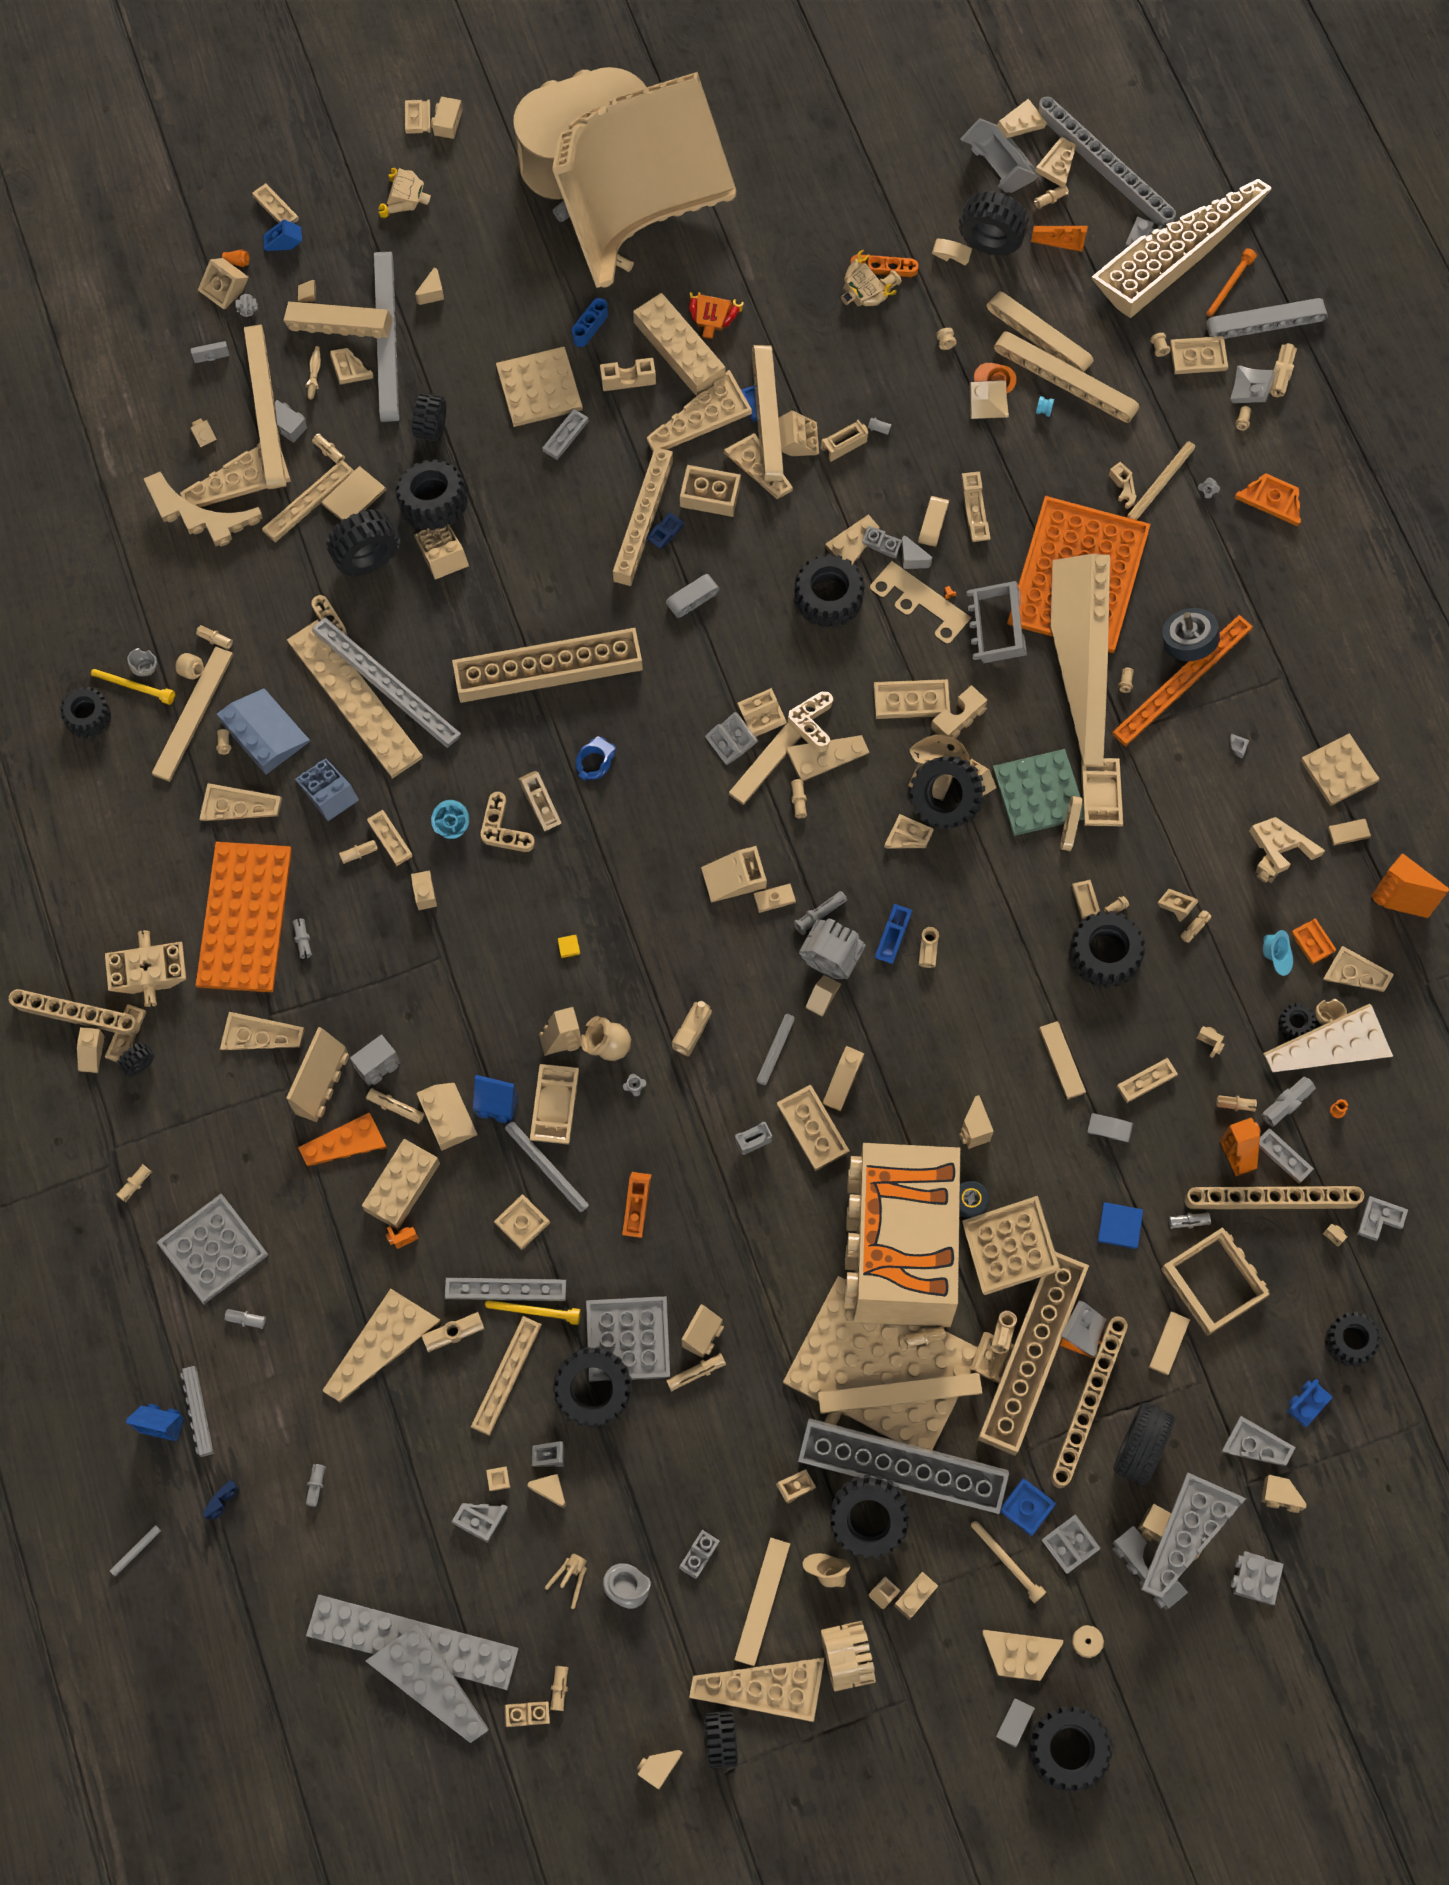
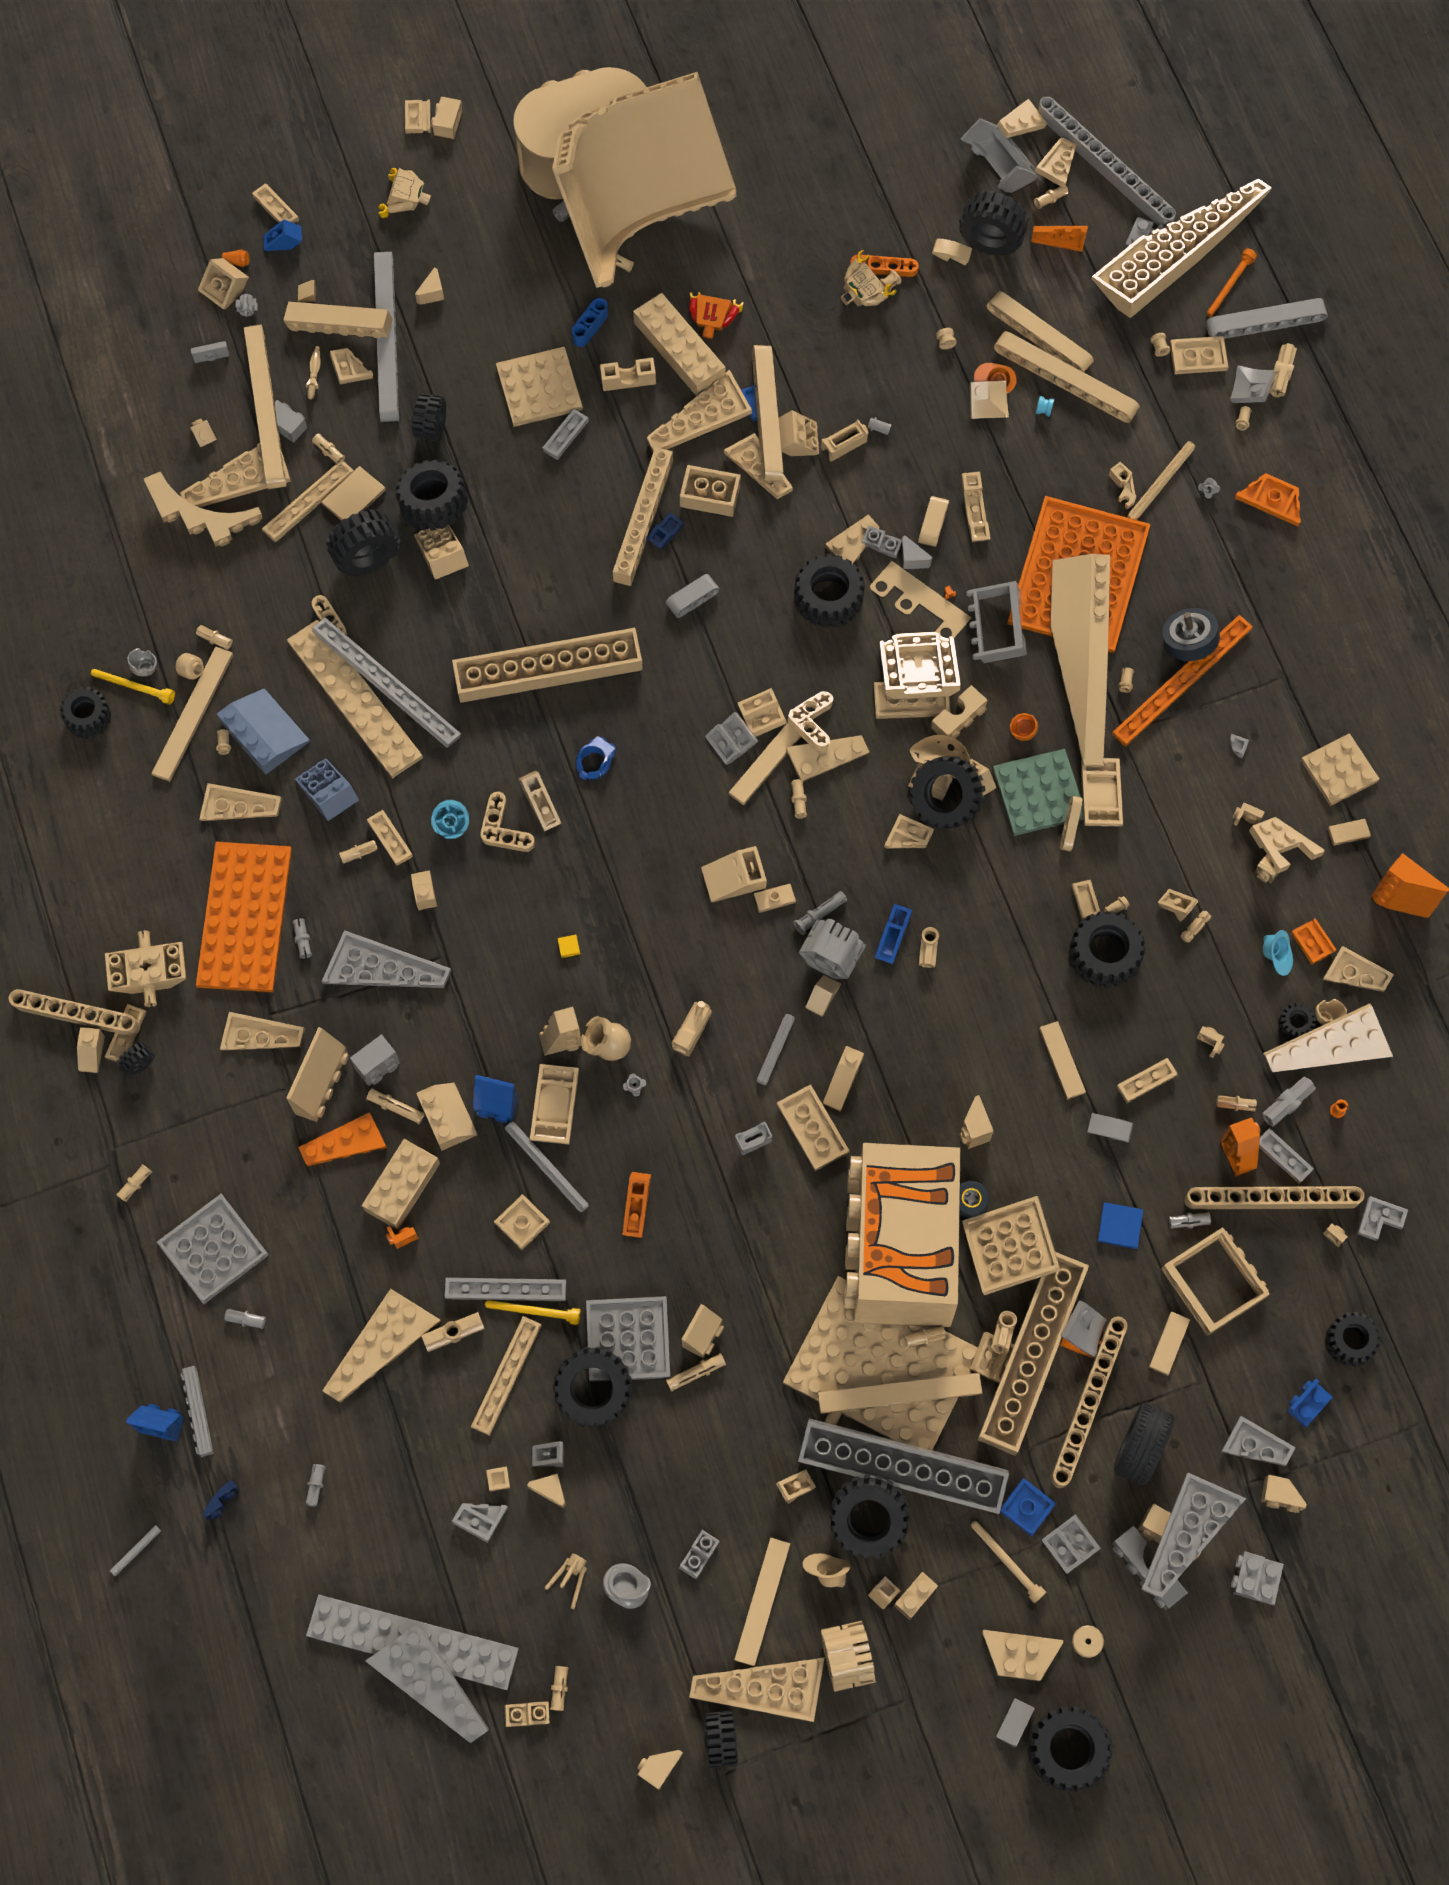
(375, 964): none -> light grey wing
(919, 666): none -> tan wedge
(1023, 727): none -> orange hair
(1249, 813): none -> tan bracket

